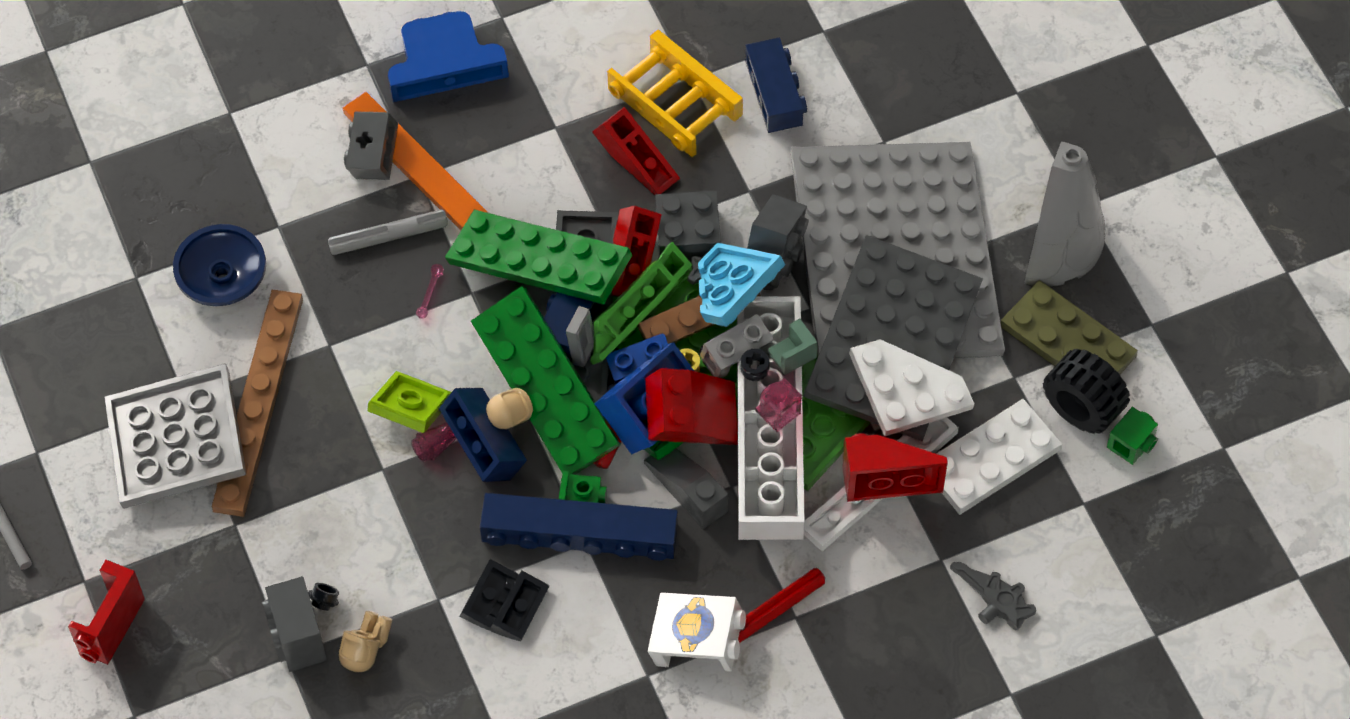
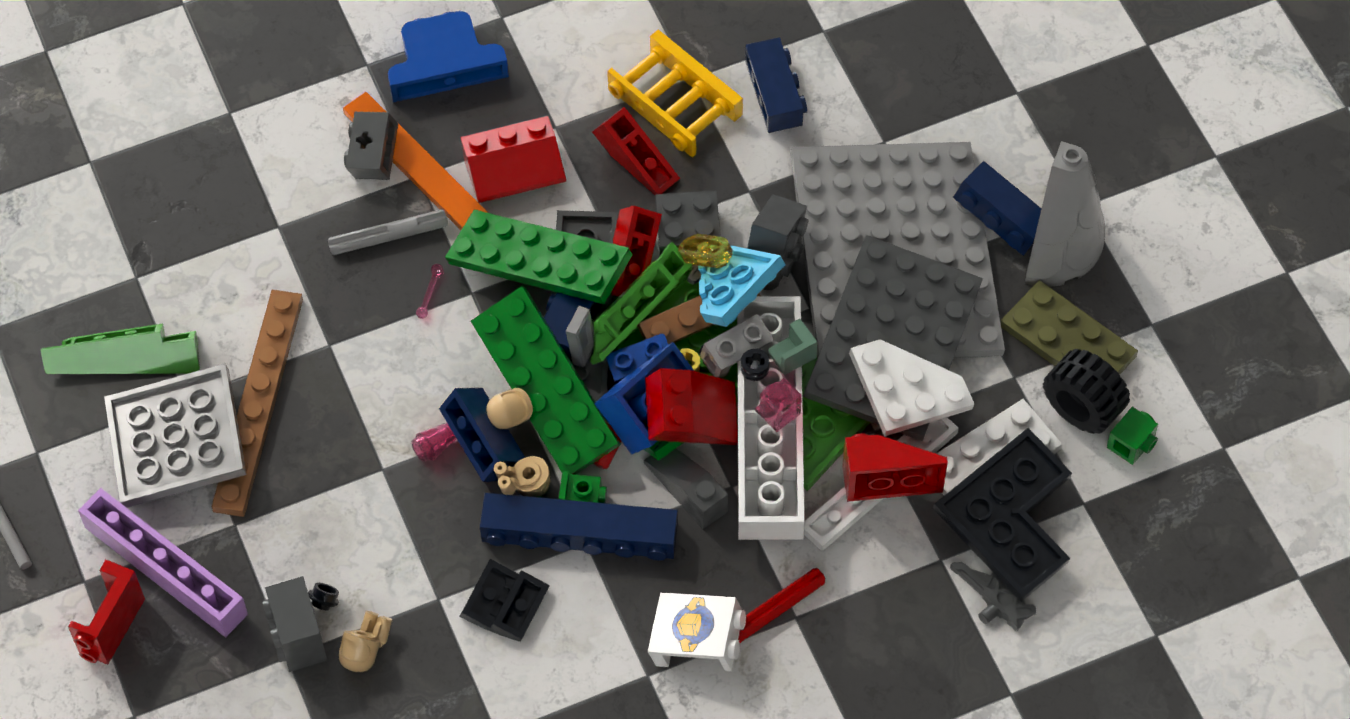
(125, 352): none -> bright green wedge
(163, 562): none -> lavender brick
(216, 252): dark blue dish -> none
(408, 401): lime tile -> none
(513, 159): none -> red slope
(528, 477): none -> tan piece
(706, 250): none -> clear yellow plate
(993, 516): none -> black plate
(1000, 207): none -> dark blue brick

